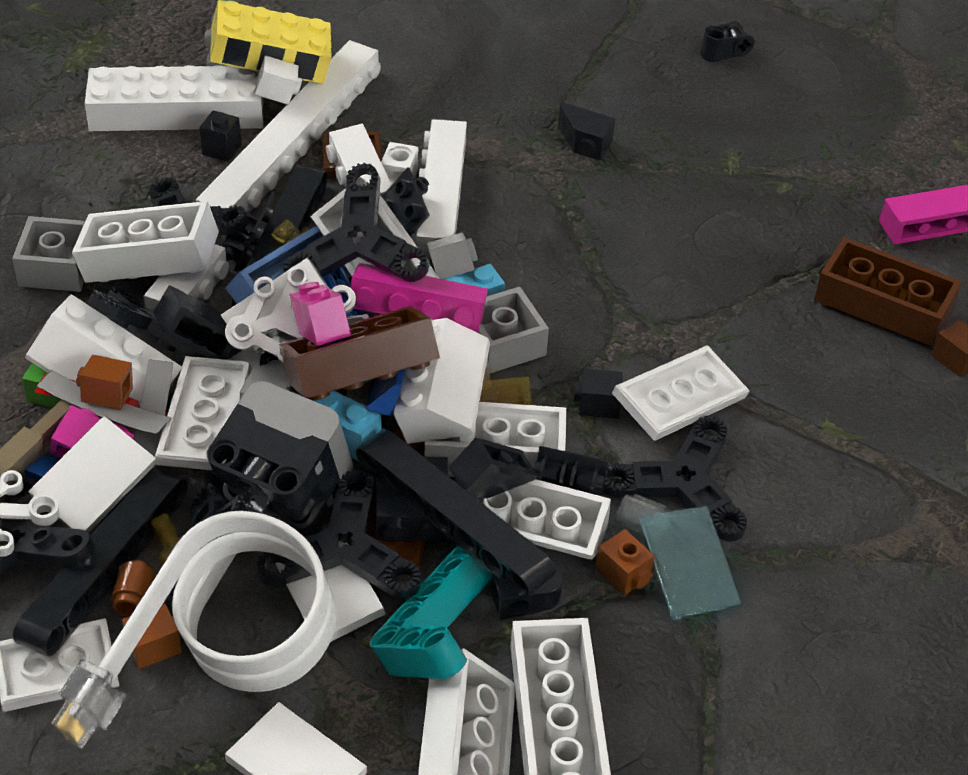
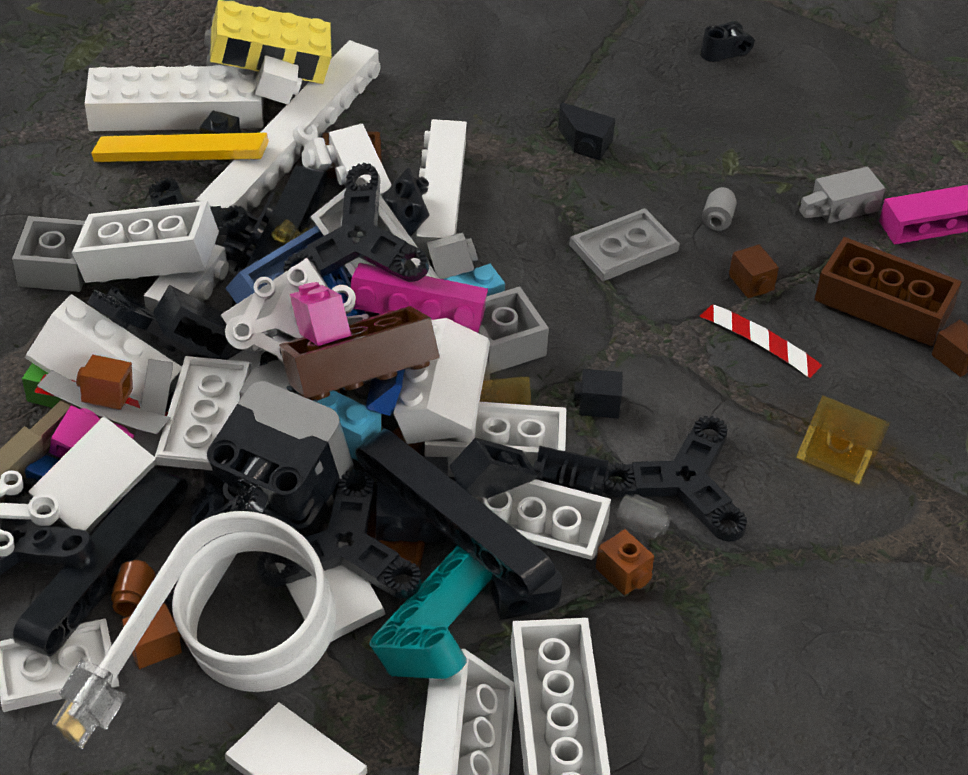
(166, 535): clear yellow arm -> none
(180, 147): none -> yellow tile
(315, 152): none -> white plate
(398, 158): white brick -> none
(624, 244): none -> light grey tile
(680, 392): white tile -> none
(689, 561): clear light blue piece -> none
(719, 209): none -> light grey brick
(753, 271): none -> reddish brown brick
(764, 338): none -> sticker
(842, 439): none -> clear yellow slope
(844, 196): none -> light grey hinge

